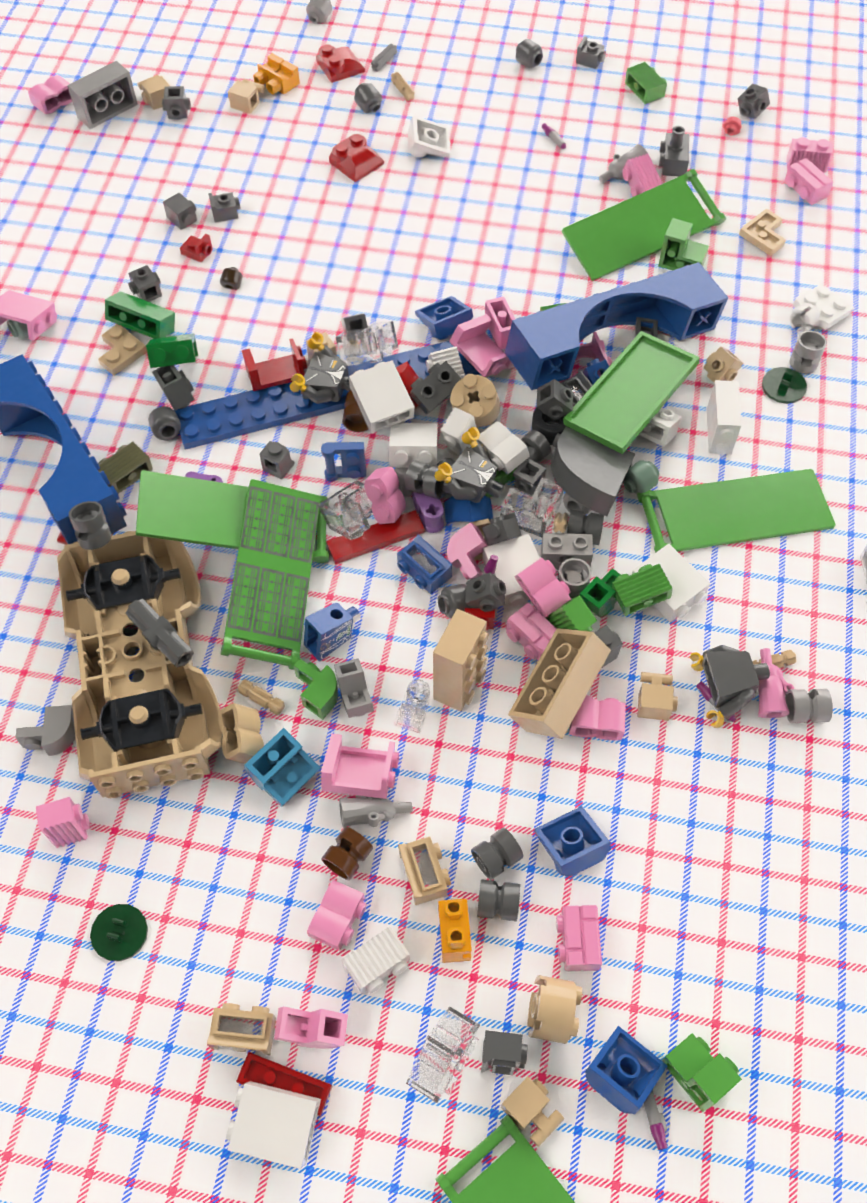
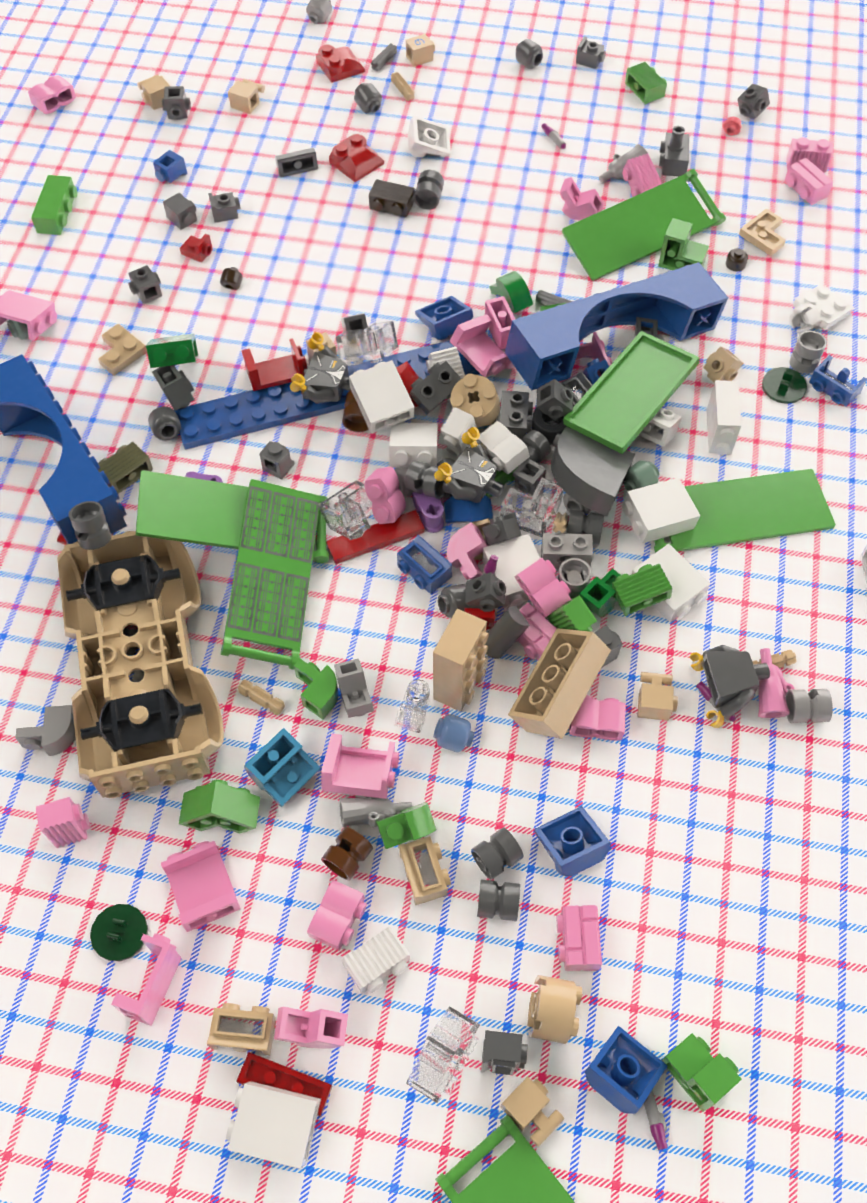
(54, 205): none -> bright green brick
(102, 94): light grey brick -> none
(139, 315): green brick -> none
(148, 1005): none -> bright pink panel
(159, 633): dark grey piece -> none
(169, 166): none -> blue brick
(200, 885): none -> bright pink panel
(219, 806): none -> bright green brick
(240, 732): tan brick -> none
(277, 75): light orange hips -> none
(296, 162): none -> dark grey brick
(329, 629): torso -> none
(352, 460): blue plate -> none
(391, 198): none -> dark brown brick
(406, 826): none -> bright green brick
(419, 50): none -> tan brick
(429, 189): none -> dark grey wheel
(453, 733): none -> medium blue head
(454, 930): light orange hips -> none
(505, 632): none -> dark grey brick
(514, 289): none -> green brick
(515, 412): none -> dark grey brick
(549, 299): none -> axle
(579, 204): none -> bright pink brick
(660, 510): none -> white brick
(736, 259): none -> dark brown piece
(835, 385): none -> blue window

